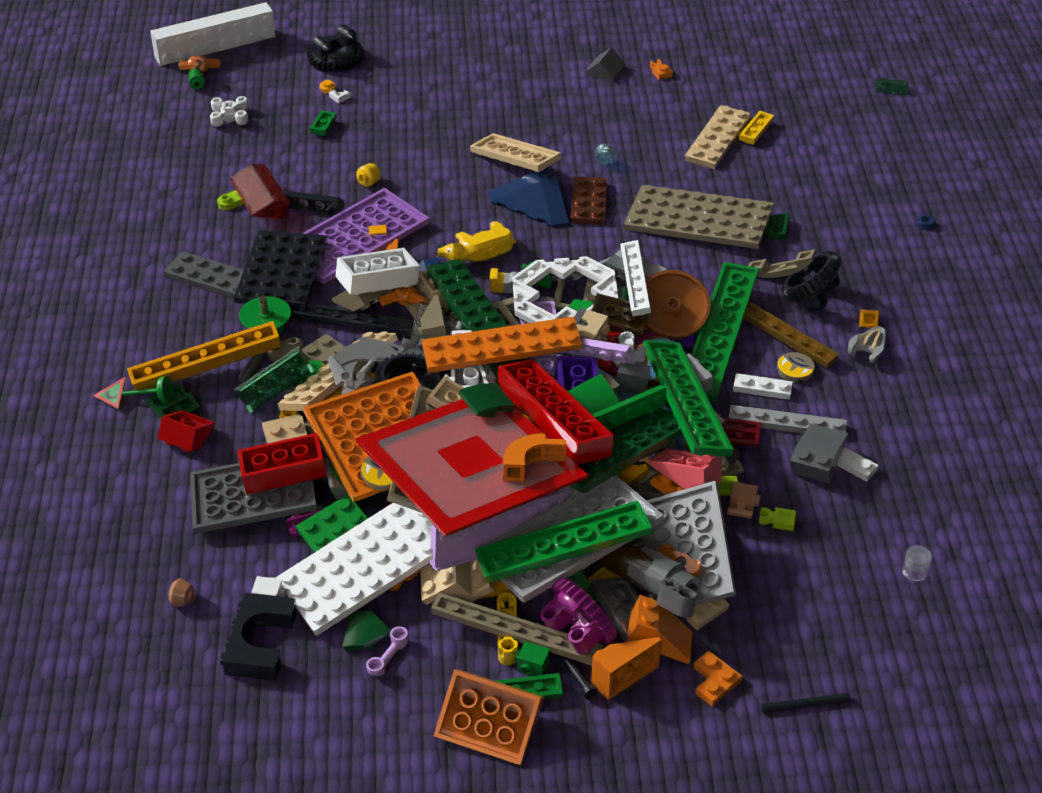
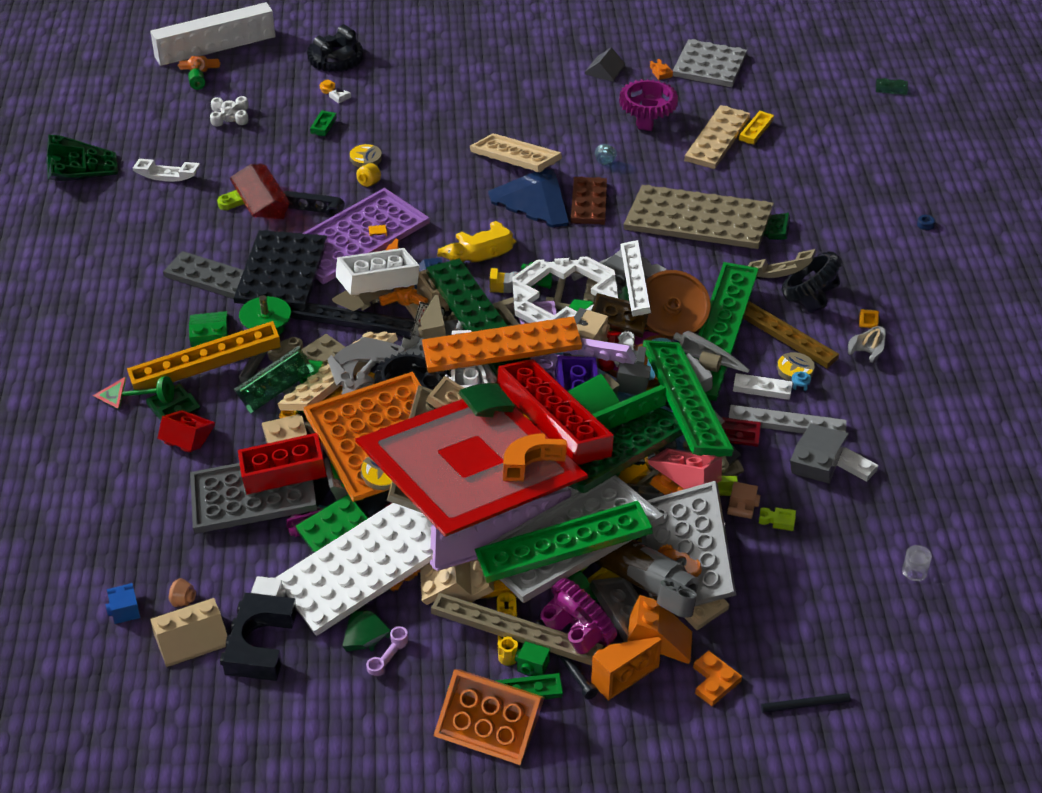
(77, 160): none -> dark green wedge
(122, 603): none -> blue brick
(147, 168): none -> white slope
(189, 632): none -> tan slope
(207, 327): none -> green slope
(365, 154): none -> tile
(652, 102): none -> magenta piece
(696, 345): none -> light grey piece
(709, 63): none -> light grey plate
(710, 361): none -> dark tan beam
(801, 379): none -> dark azure plate

